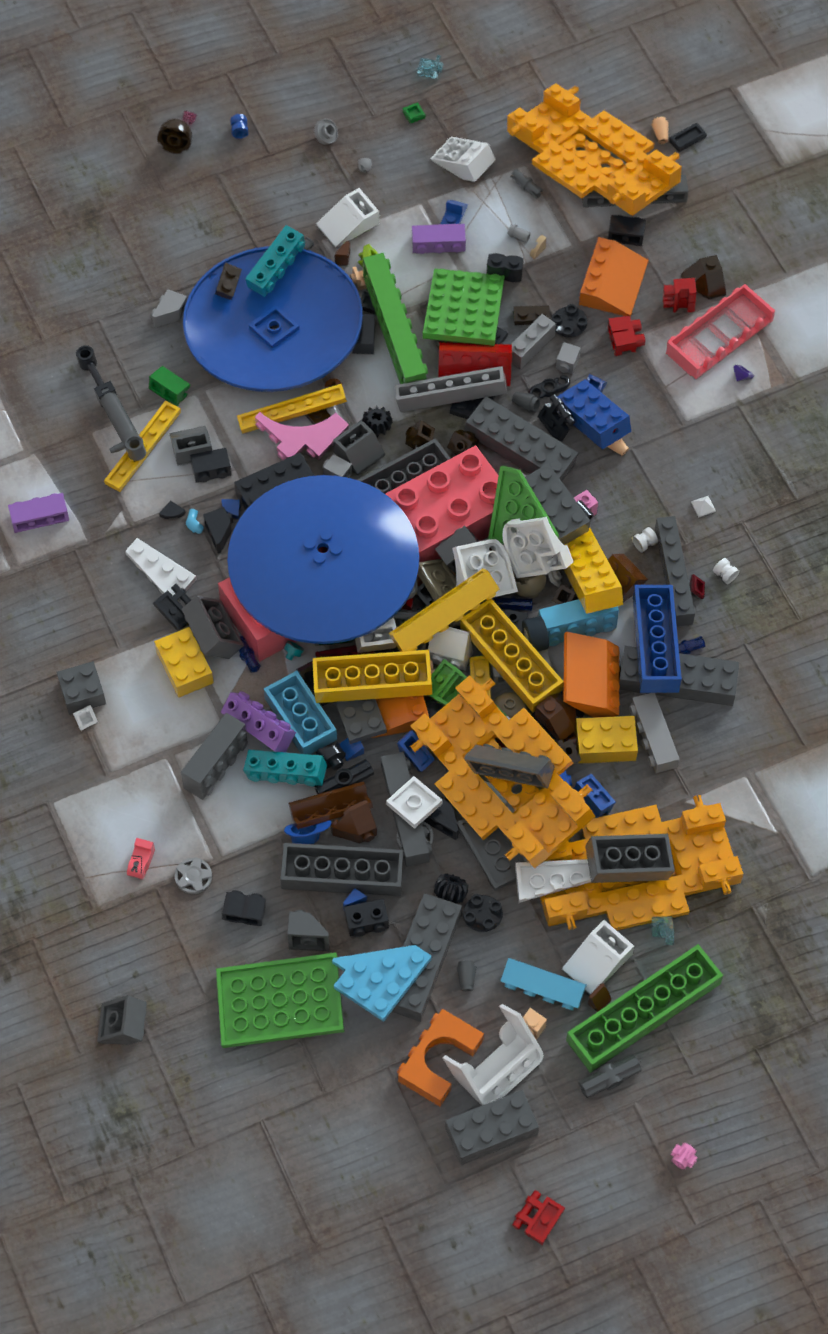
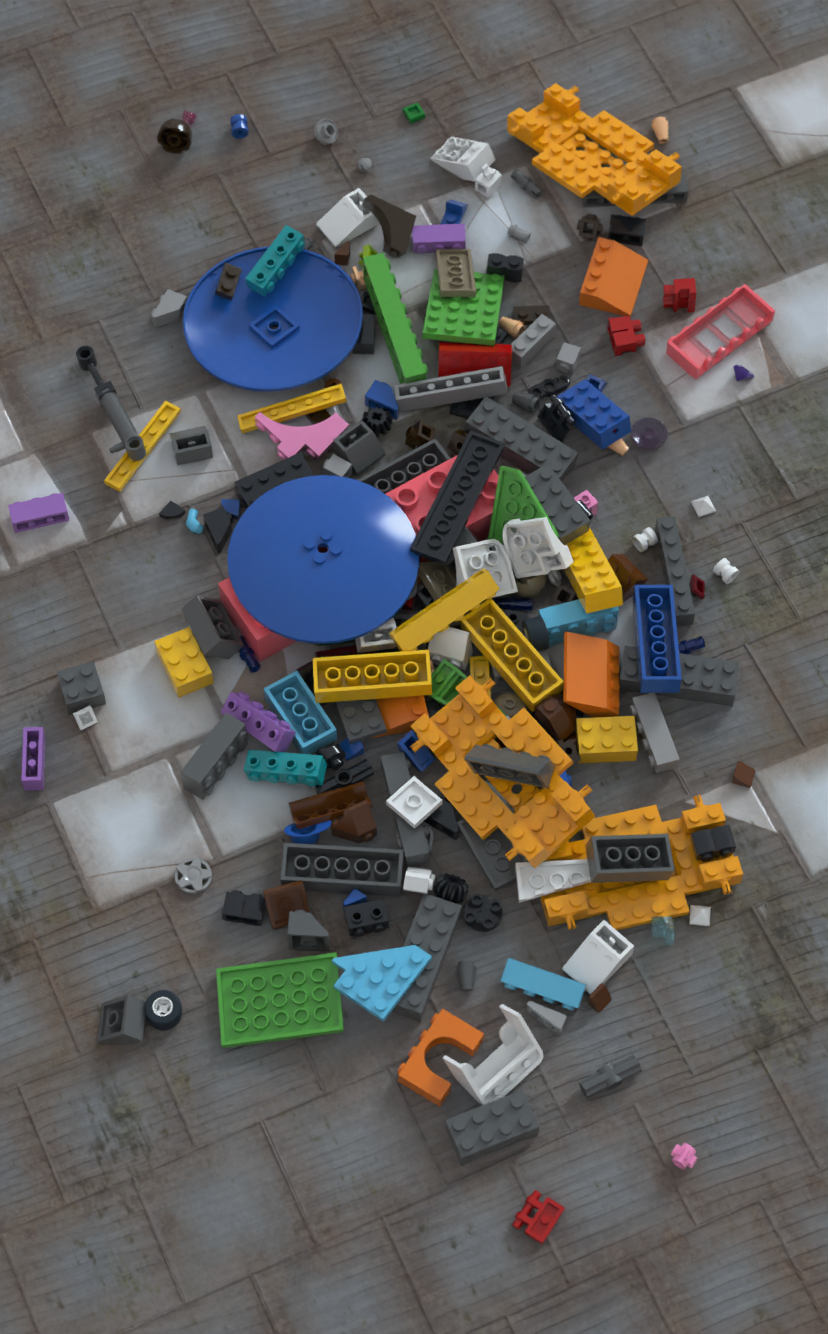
(33, 758): none -> medium lavender brick
(140, 858): coral leg -> none
(159, 568): white wing -> none
(159, 1003): none -> black wheel
(168, 385): green hinge -> none
(171, 608): black plate -> none
(210, 465): black brick -> none
(283, 900): none -> reddish brown plate
(293, 650): teal tile -> none
(382, 396): none -> blue slope
(395, 224): none -> dark brown arch
(418, 880): none -> white brick
(429, 67): clear light blue bracket -> none
(455, 273): none -> dark tan tile
(457, 497): none -> black plate
(488, 181): none -> white brick
(513, 327): none -> light nougat cone
(535, 1022): light nougat brick -> none
(539, 247): tan tile -> none
(548, 1017): none -> light grey slope
(569, 321): black dish -> none
(582, 226): none -> dark brown brick
(598, 799): blue hinge -> none
(644, 1008): bright green brick -> none
(652, 428): none -> clear purple dish
(687, 137): black tile -> none
(699, 915): none -> white slope
(707, 276): dark brown slope -> none
(713, 843): none -> black brick
(743, 775): none -> reddish brown slope

